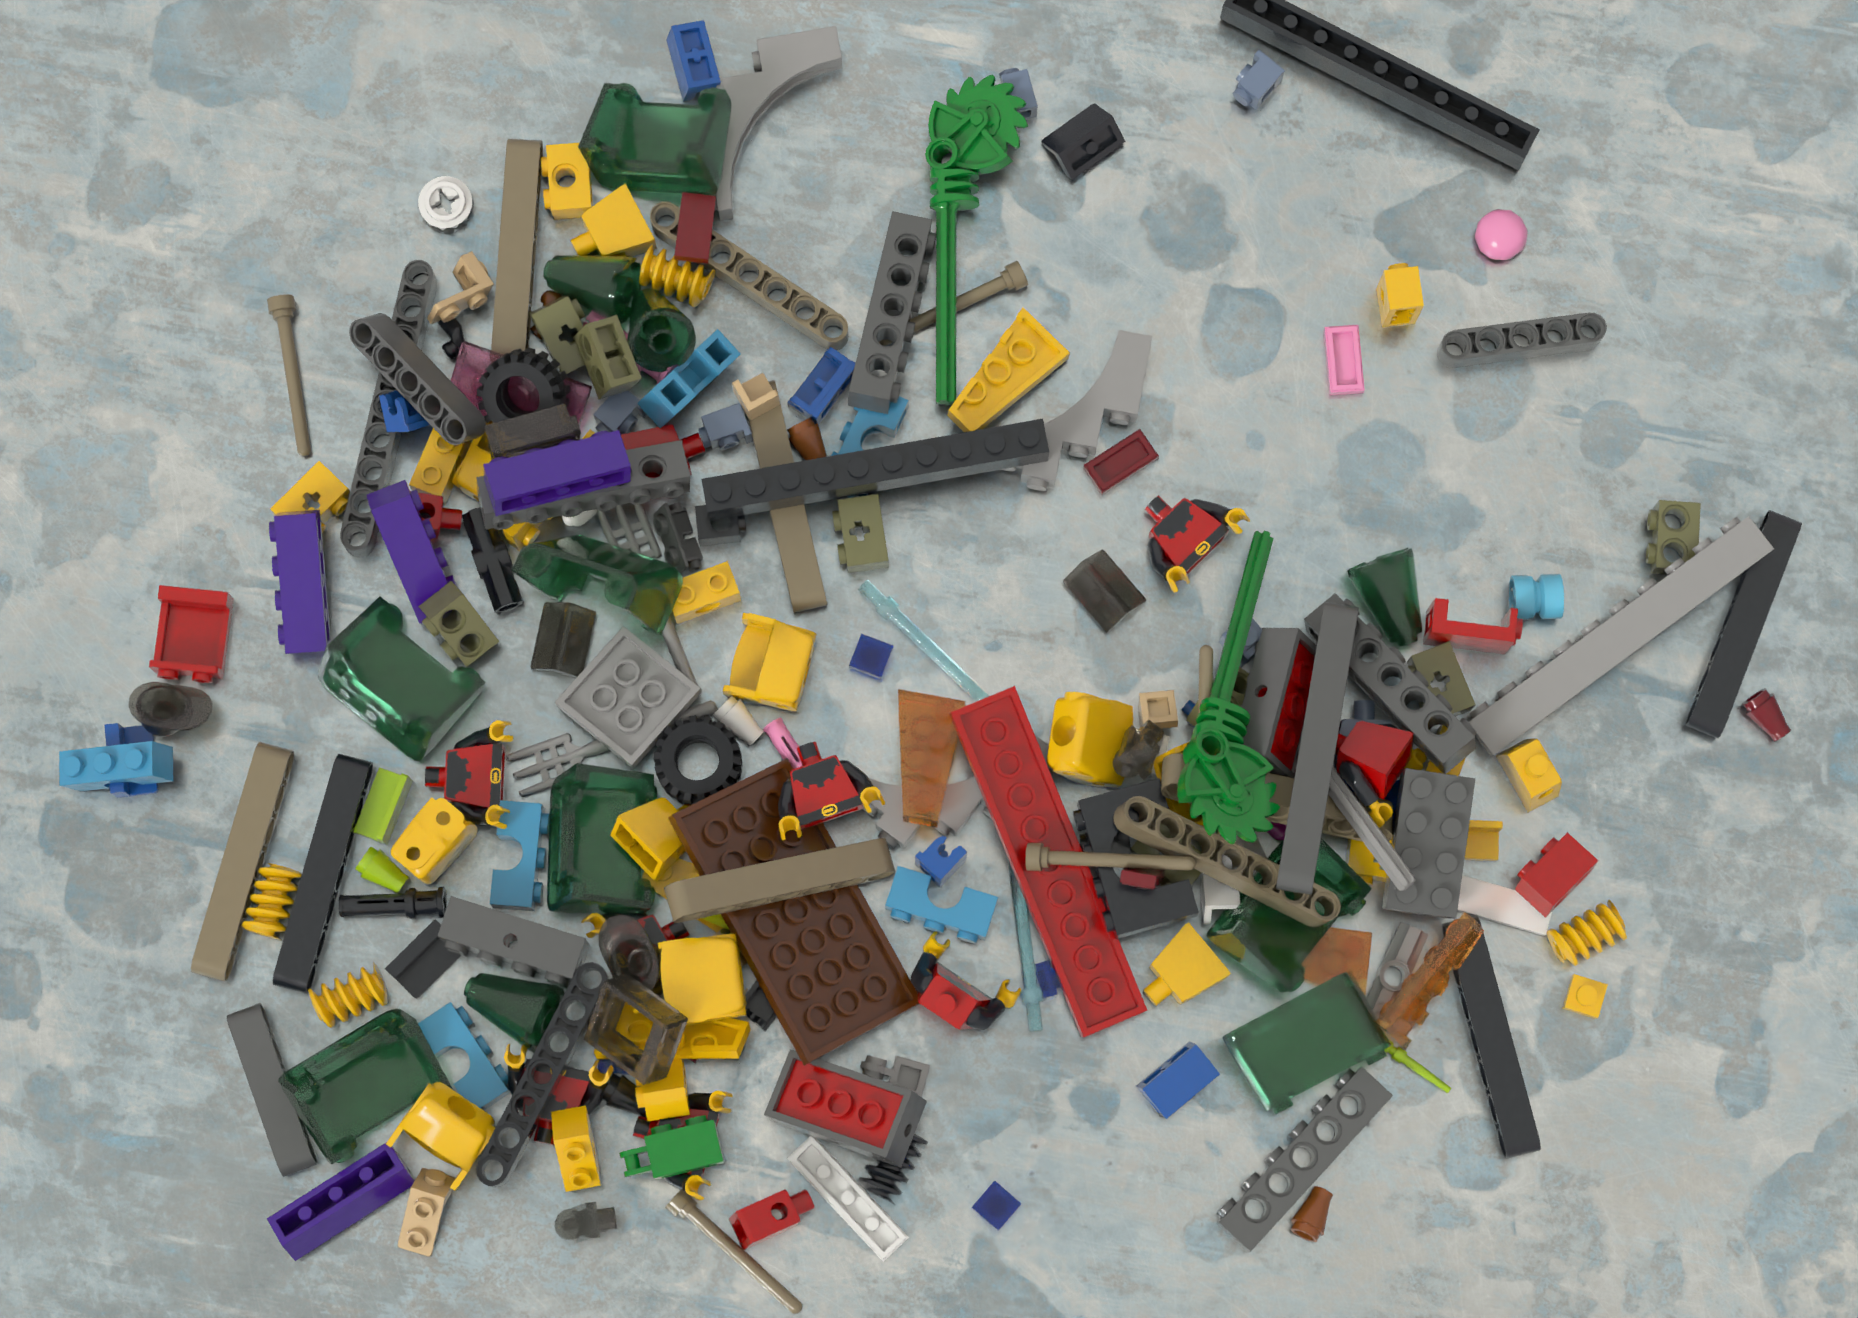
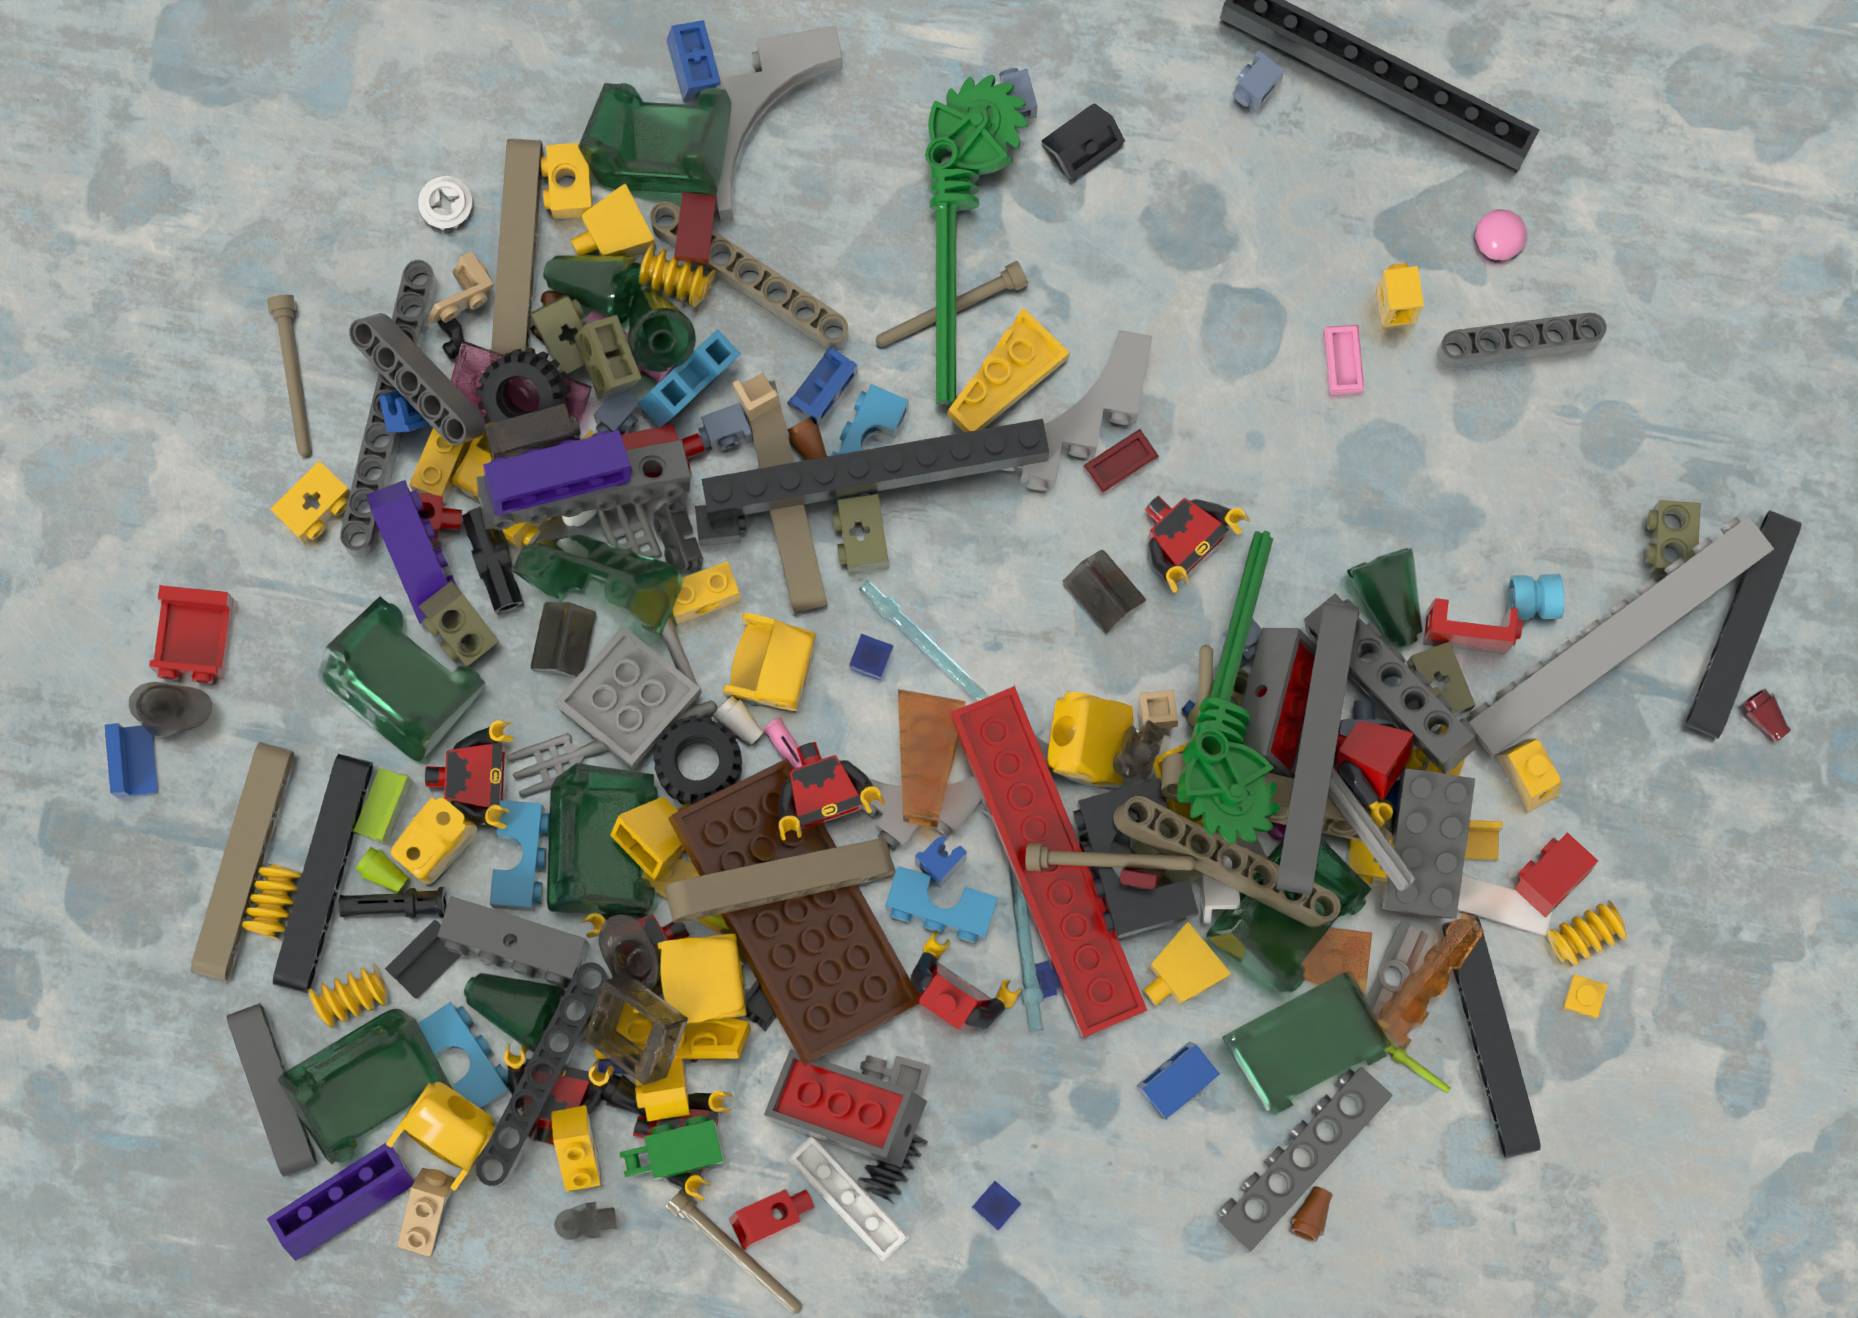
(99, 766): dark azure arch -> none
(301, 581): dark purple brick -> none
(903, 234): dark grey brick -> none

